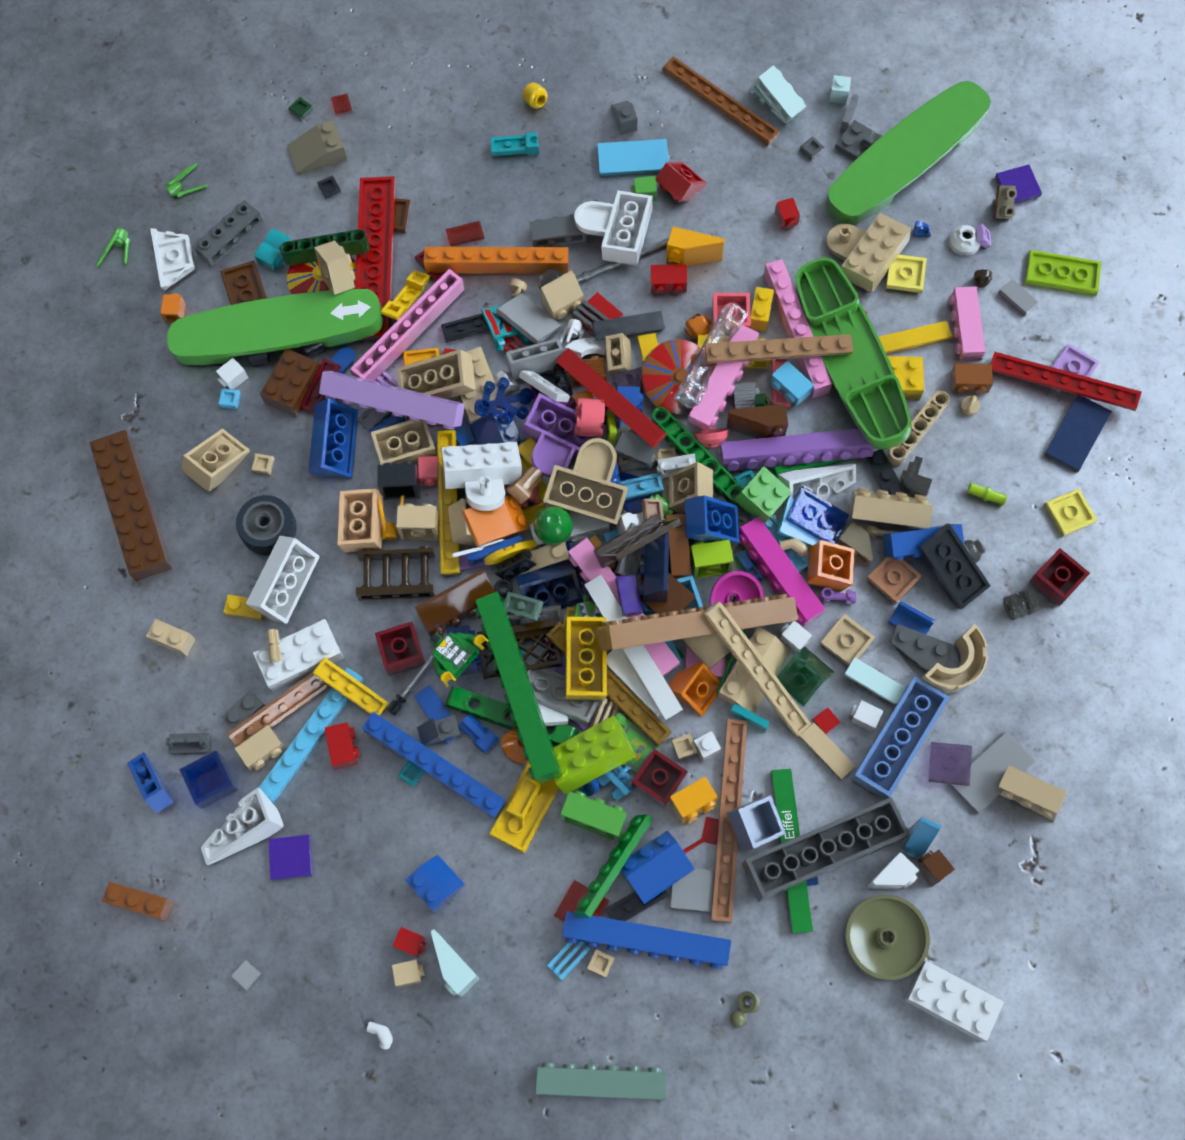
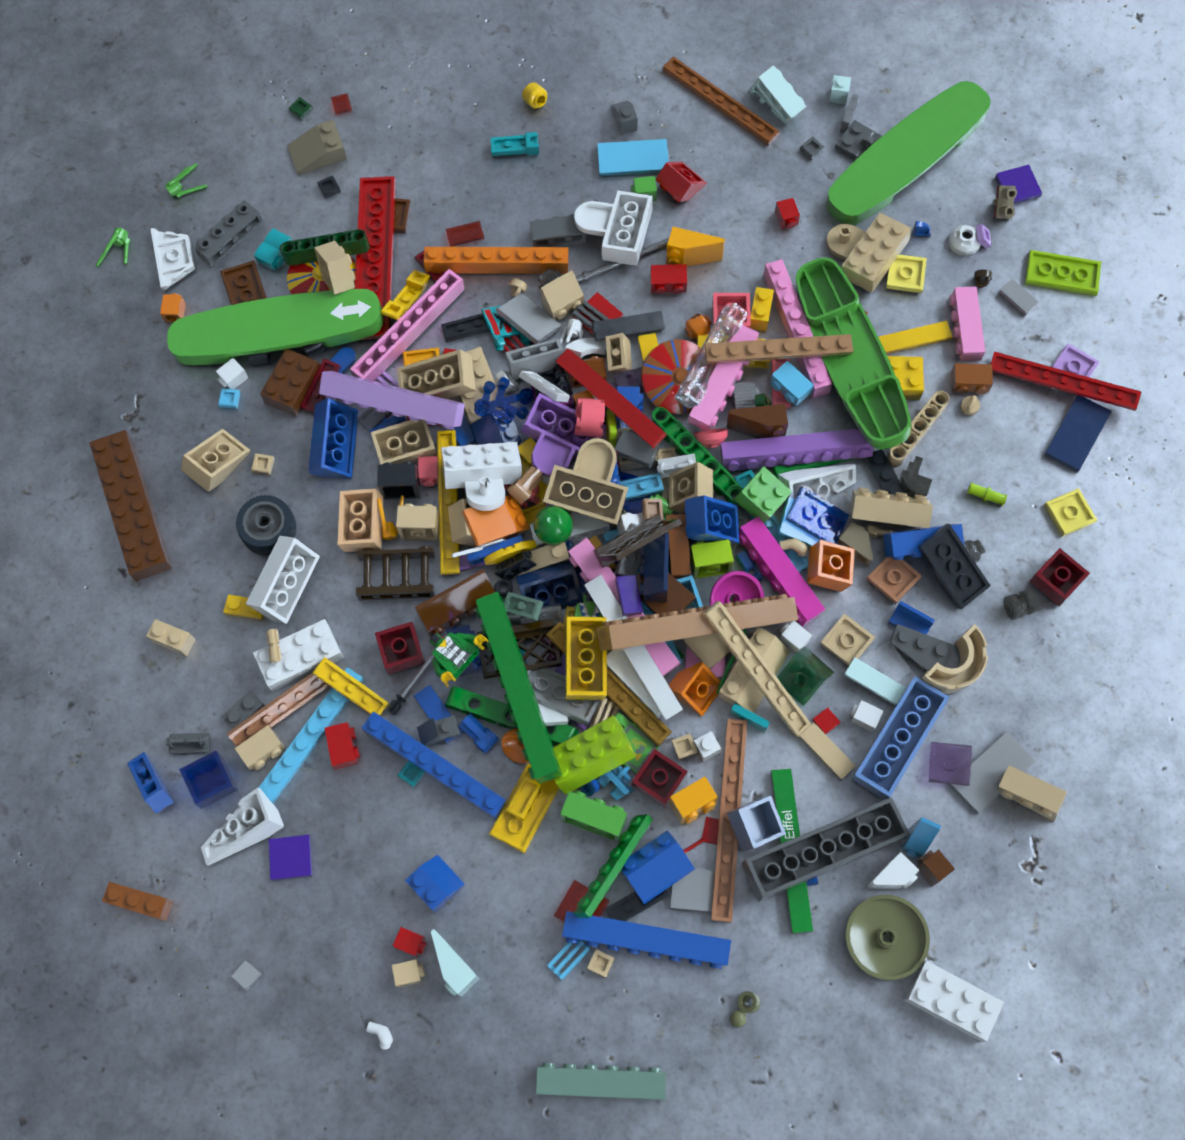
(827, 594): medium lavender bar -> none

